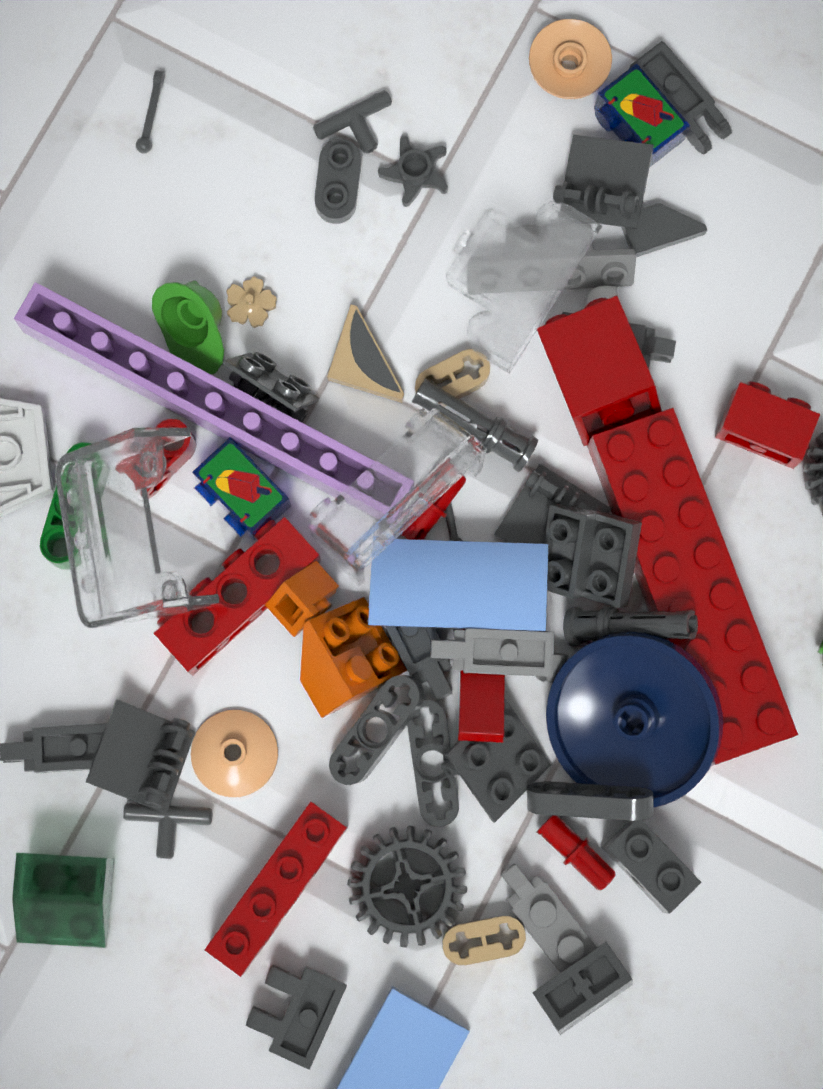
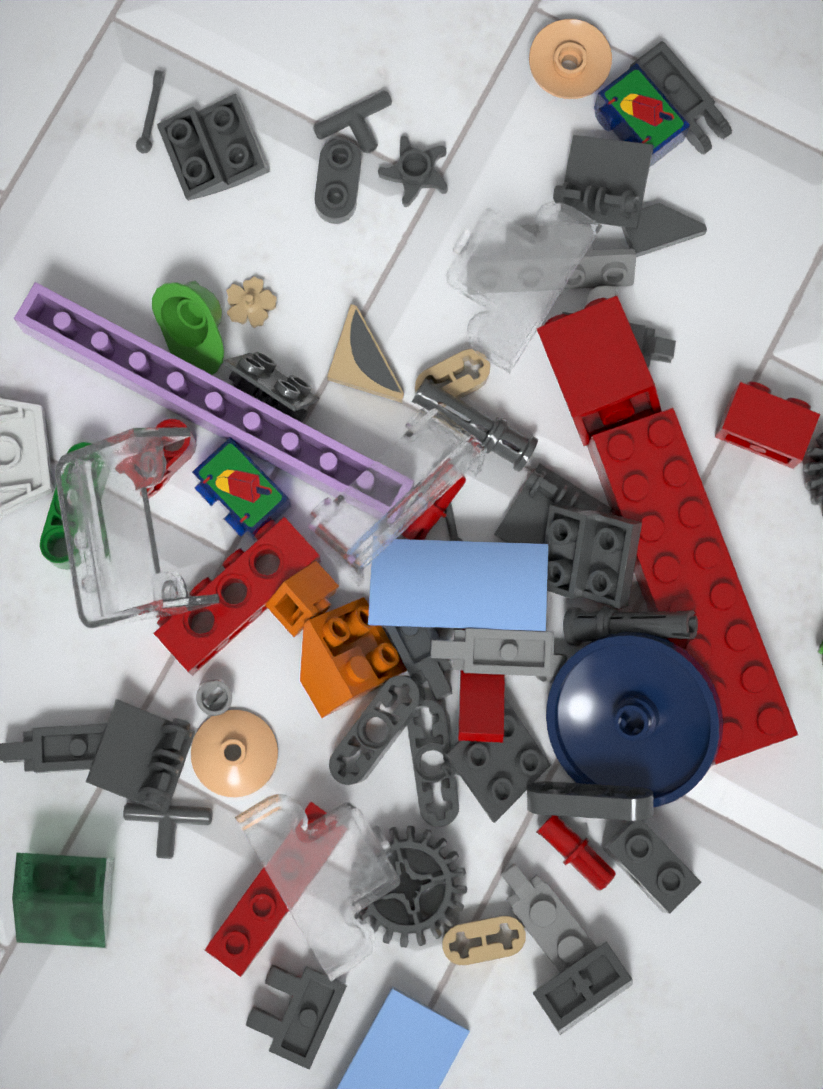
(213, 148): none -> dark grey slope
(220, 703): none -> light grey hinge
(323, 874): none -> clear brick

